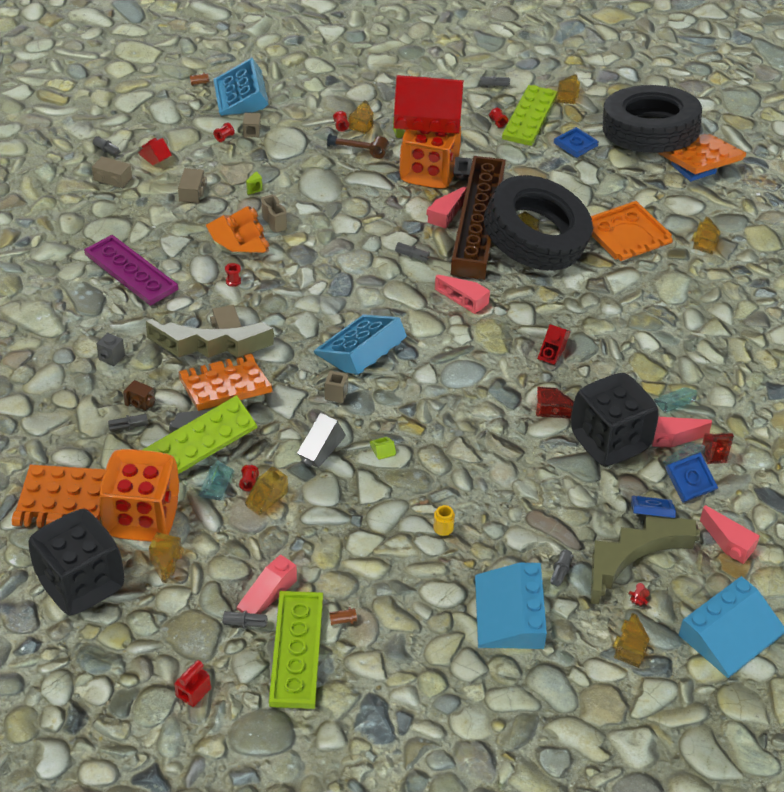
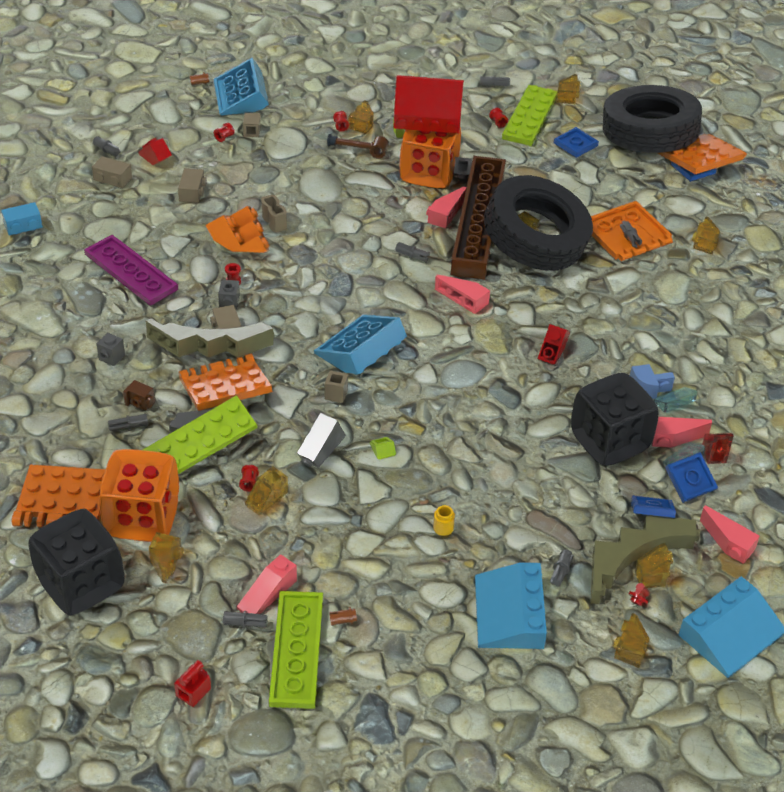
(21, 218): none -> dark azure brick
(216, 481): clear light blue slope -> none
(229, 293): none -> dark grey brick
(254, 183): lime slope -> none
(553, 403): clear red slope -> none
(630, 233): none -> dark grey axle
(652, 382): none -> medium blue brick
(654, 567): none -> clear yellow slope

